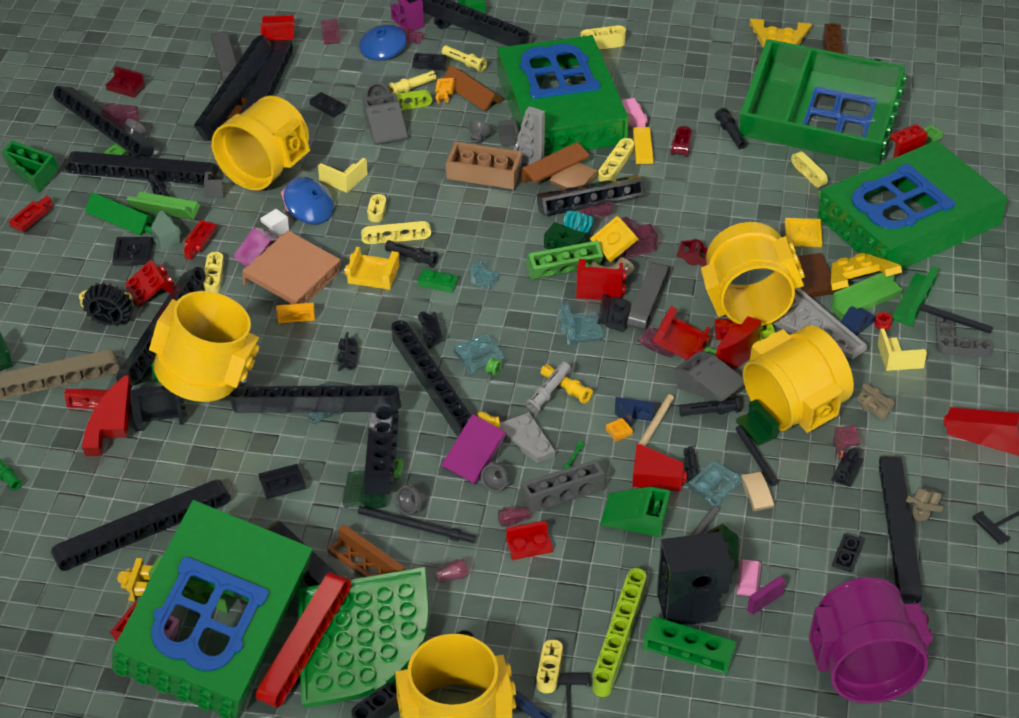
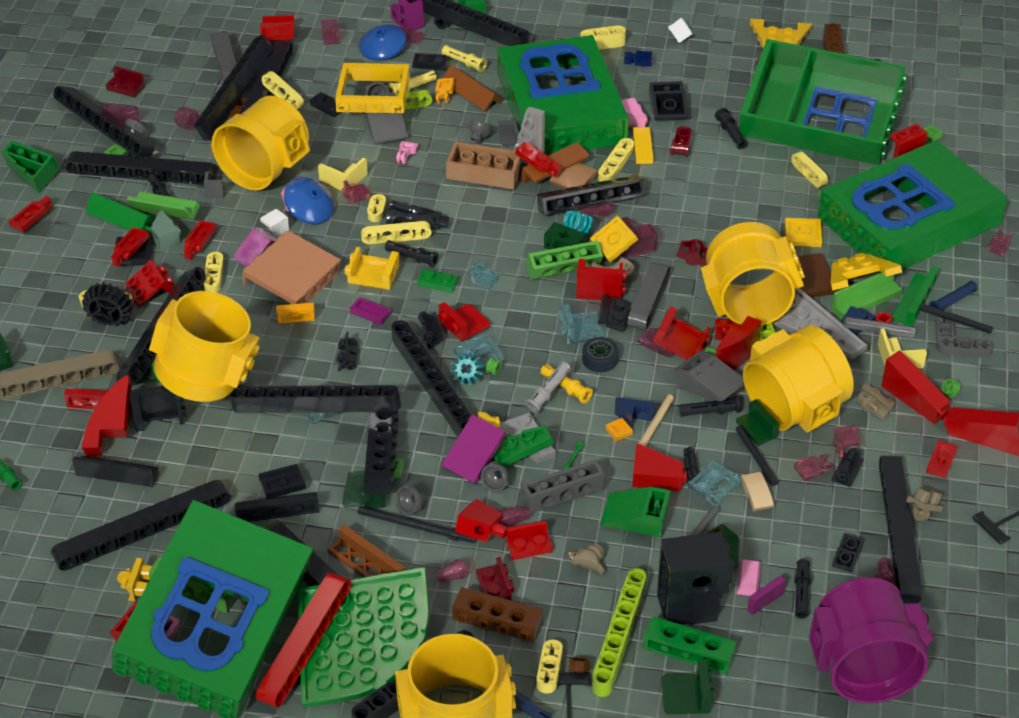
(115, 470): none -> black panel
(128, 245): none -> red hinge
(186, 118): none -> clear pink head
(276, 80): none -> light yellow beam
(277, 507): none -> black panel
(355, 193): none -> clear pink bracket
(370, 311): none -> magenta tile
(373, 72): none -> yellow window
(405, 150): none -> bright pink piece
(414, 213): none -> black piece
(463, 321): none -> red bracket
(467, 361): none -> teal gear
(480, 522): none -> red torso
(494, 580): none -> dark red bracket
(497, 614): none -> reddish brown brick
(522, 445): none -> green wing
(537, 159): none -> red hinge
(579, 664): none -> reddish brown tile
(589, 558): none -> dark tan animal
(600, 354): none -> black wheel
(640, 58): none -> clear blue plate
(668, 100): none -> black slope
(680, 30): none -> white panel
(688, 692): none -> dark green bracket
(801, 608): none -> black pin
(811, 468): none -> clear pink plate
(875, 326): none -> dark grey axle
(885, 571): none -> clear pink cone
(914, 388): none -> red slope
(941, 459): none -> red plate
(950, 387): none -> bright green plate
(954, 296): none -> dark blue pin
(999, 244): none -> clear pink plate

